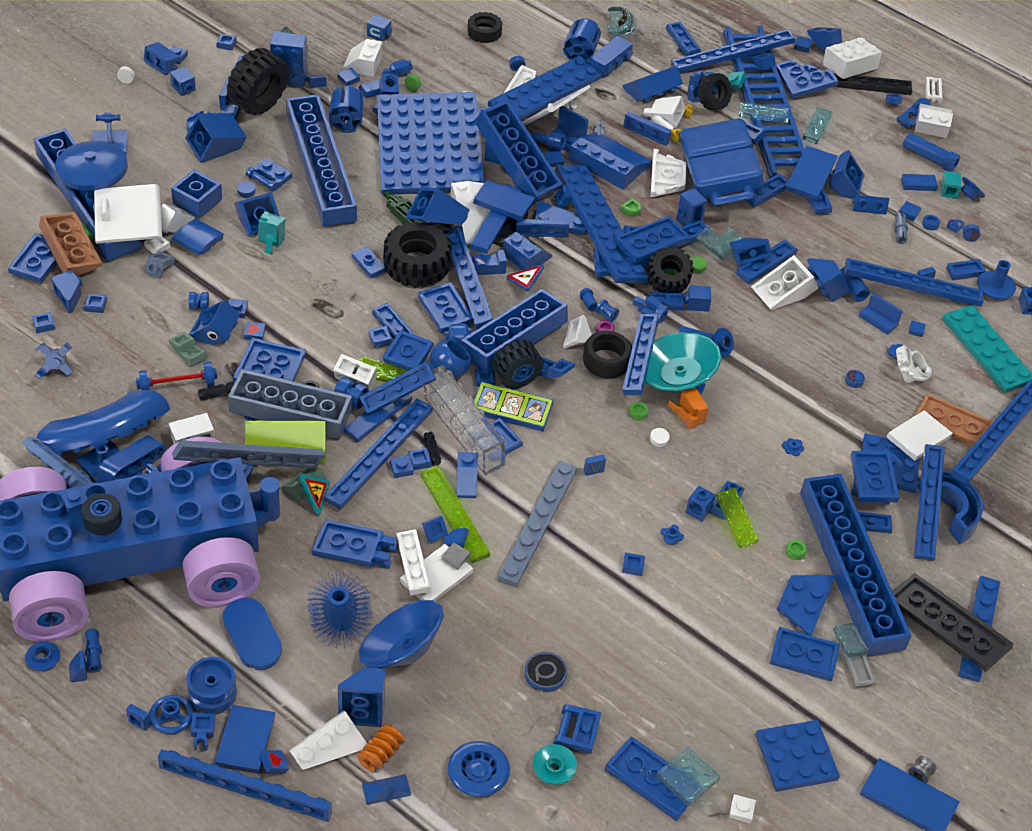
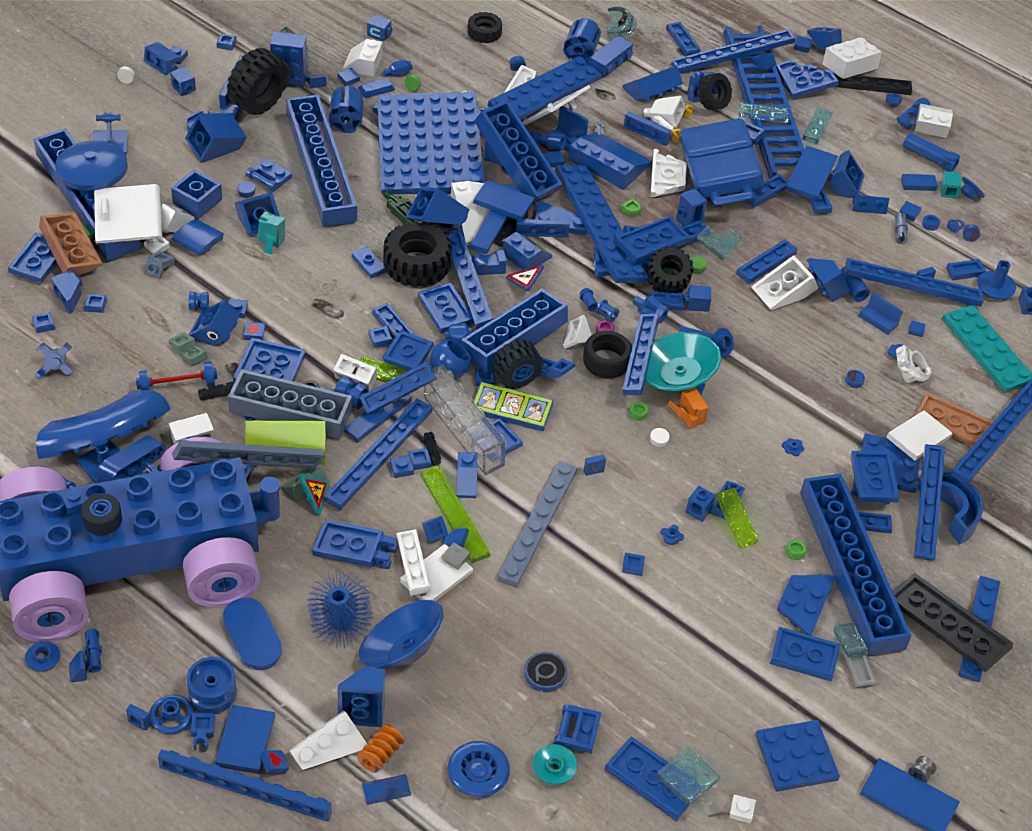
(52, 460): medium blue hinge -> none
(388, 79): blue brick -> none
(563, 197): blue tile -> none
(736, 79): teal plate -> none
(750, 250): blue slope -> none
(939, 89): white tile -> none

